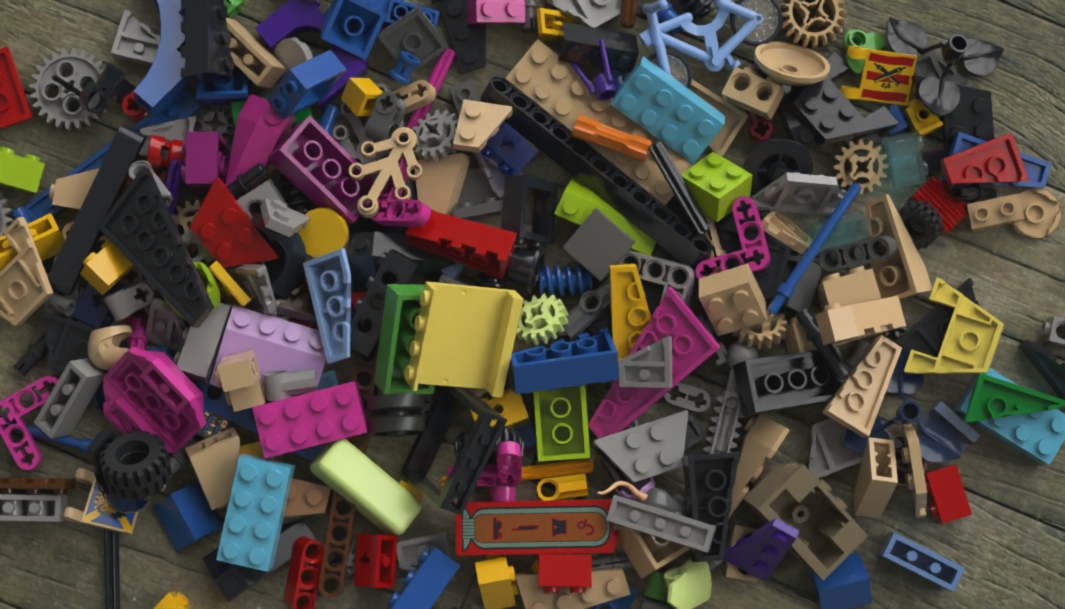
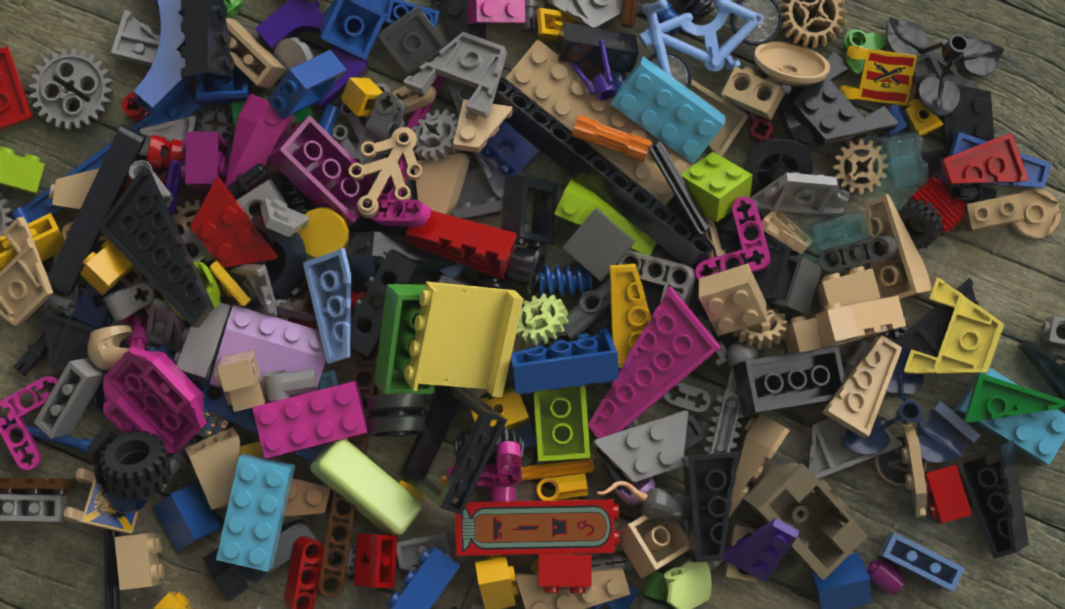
(107, 85): black piece -> none
(138, 561): none -> tan brick
(398, 73): blue bush -> none
(469, 62): none -> light grey wing
(648, 367): light grey wing -> none
(661, 523): light grey plate -> none
(786, 289): blue bar -> none
(827, 352): black pin -> none
(875, 478): tan slope -> none
(885, 576): none -> magenta brick
(996, 496): none -> black wedge

